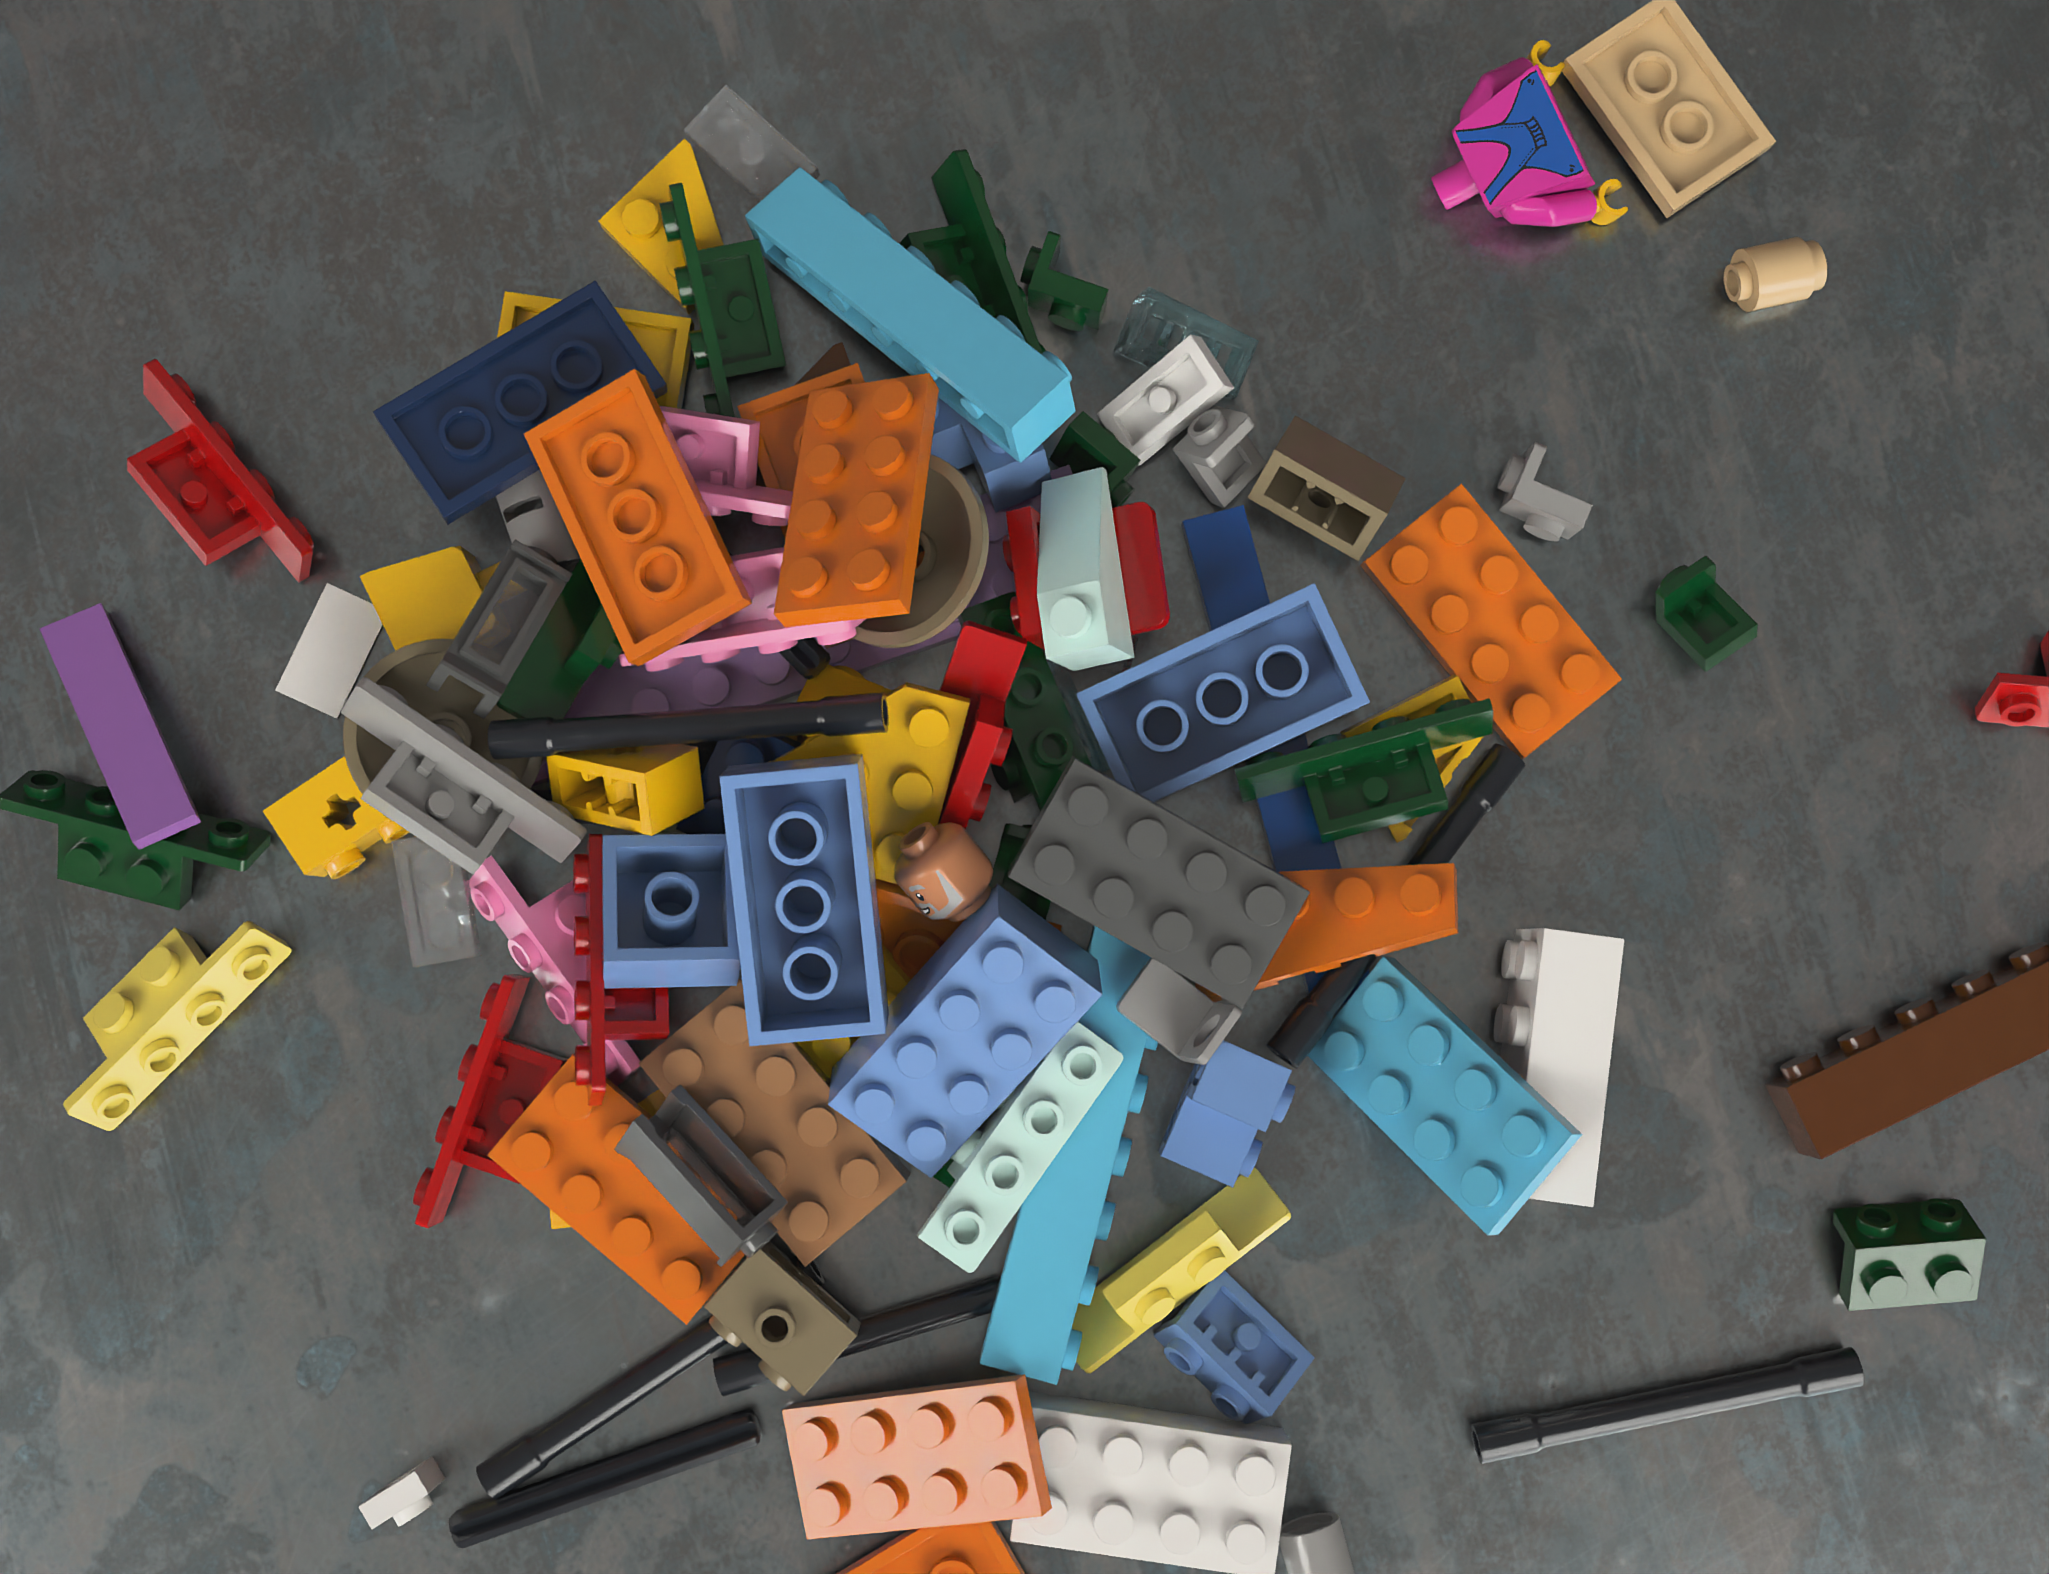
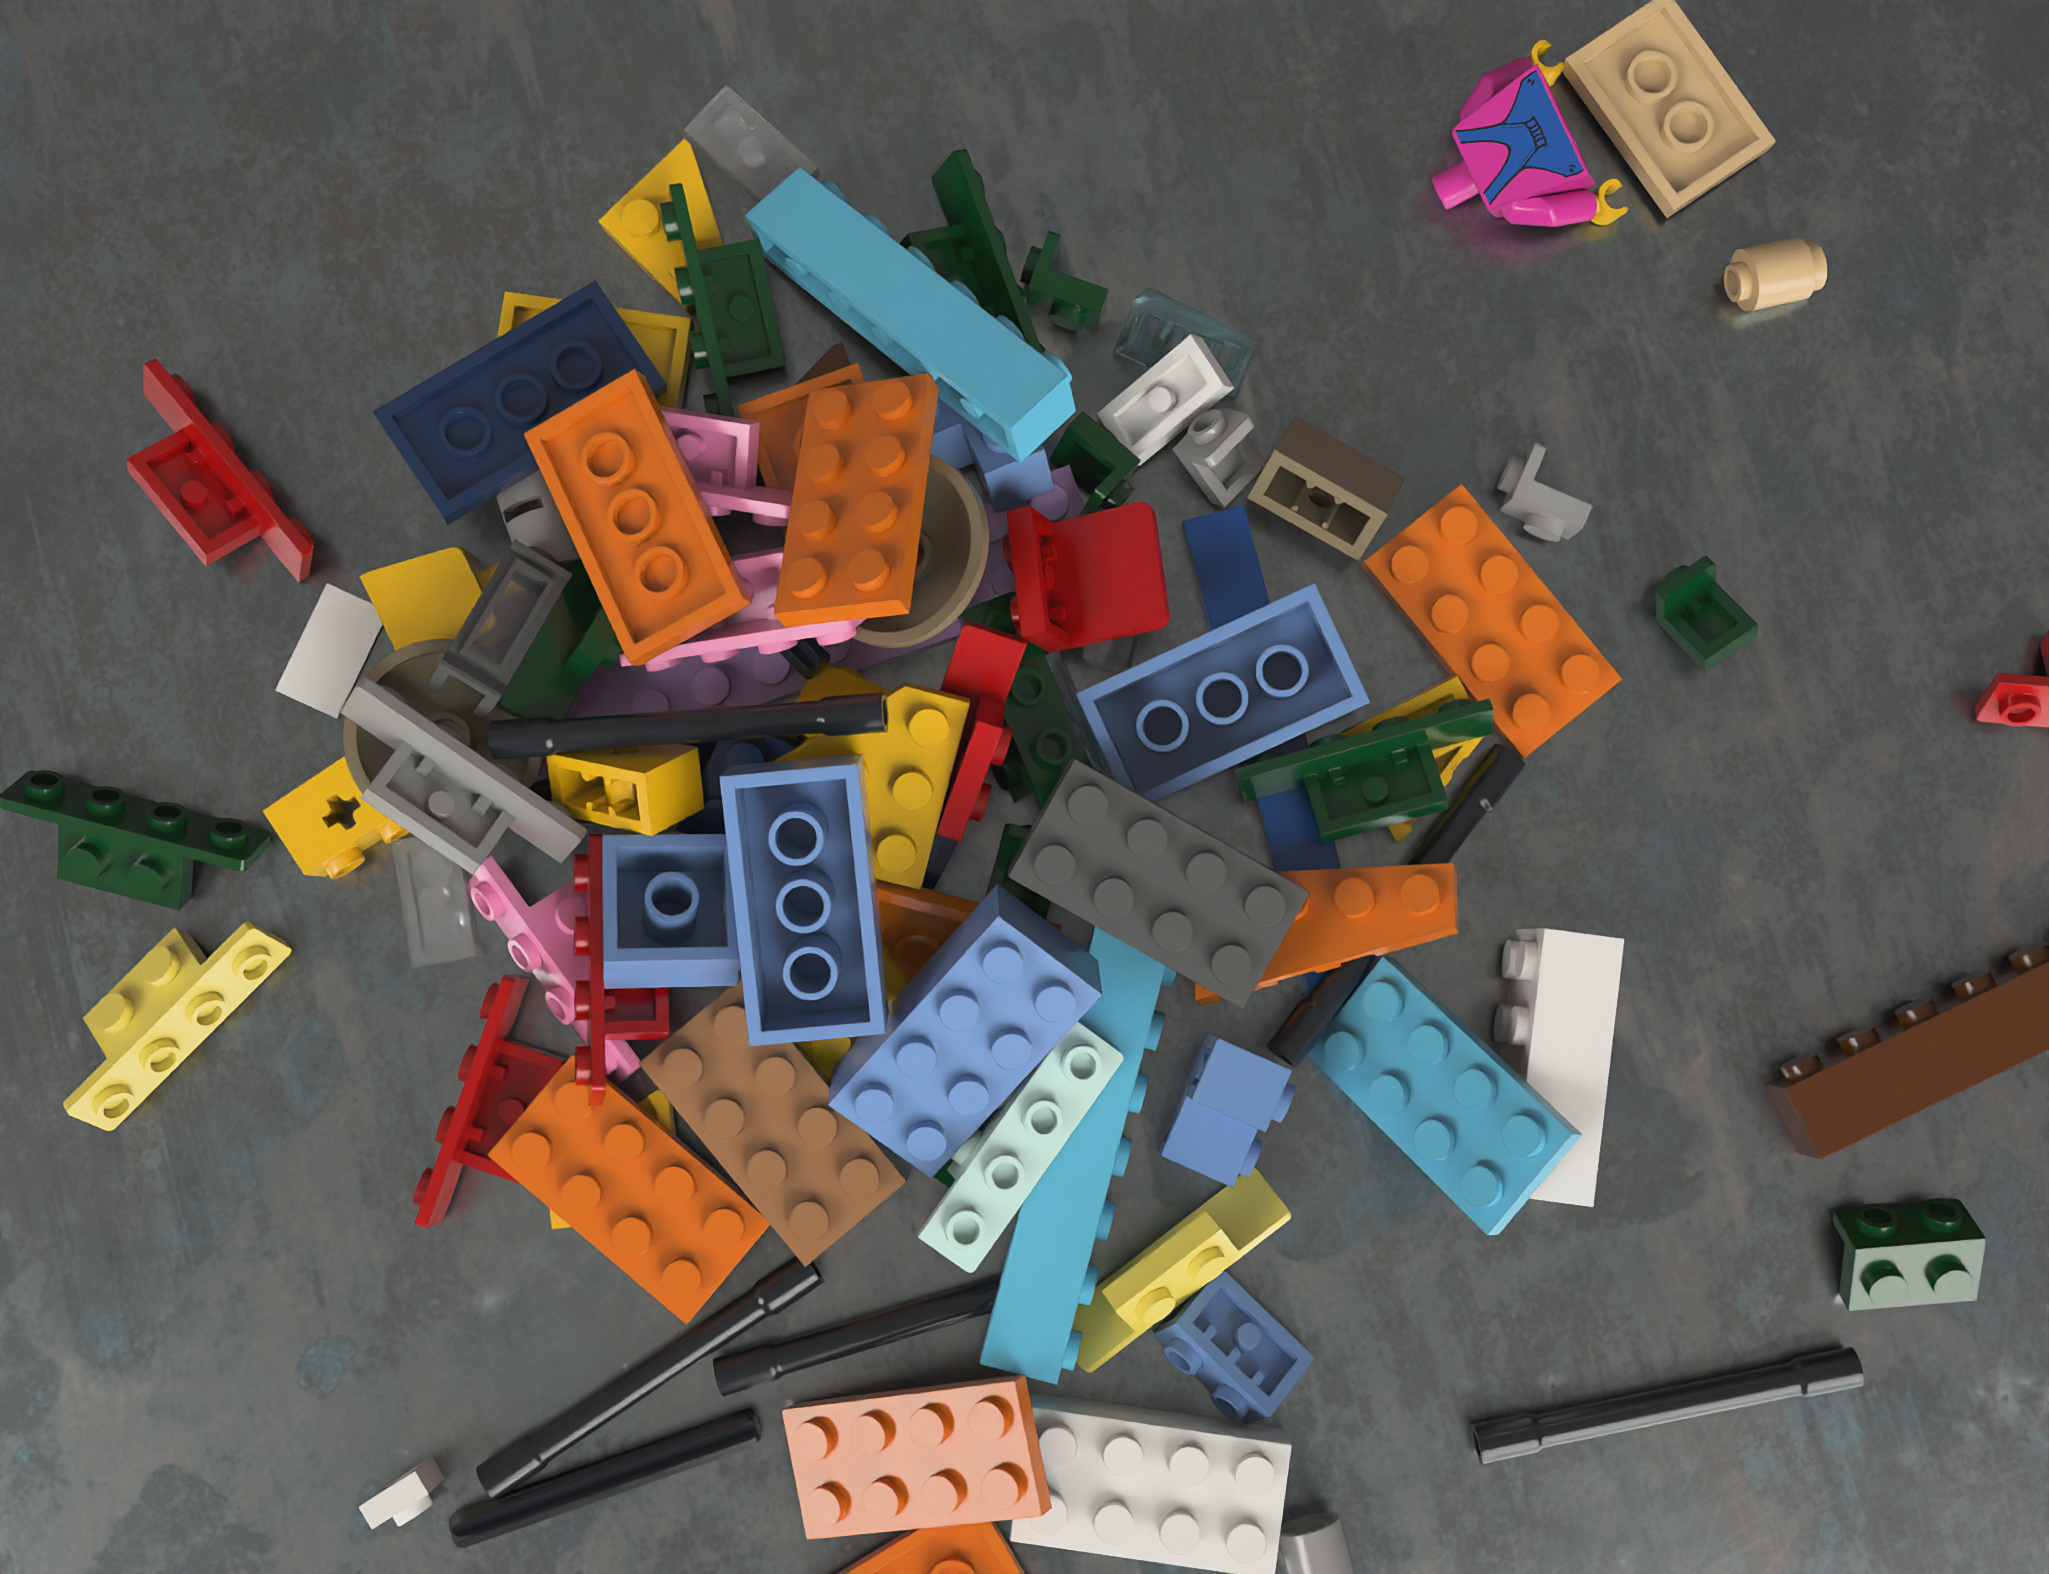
(120, 726): medium lavender tile -> none
(704, 1176): dark grey window -> none
(782, 1319): dark tan brick -> none
(943, 871): nougat head -> none
(1081, 574): light aqua slope -> none
(1177, 1013): light grey bracket -> none

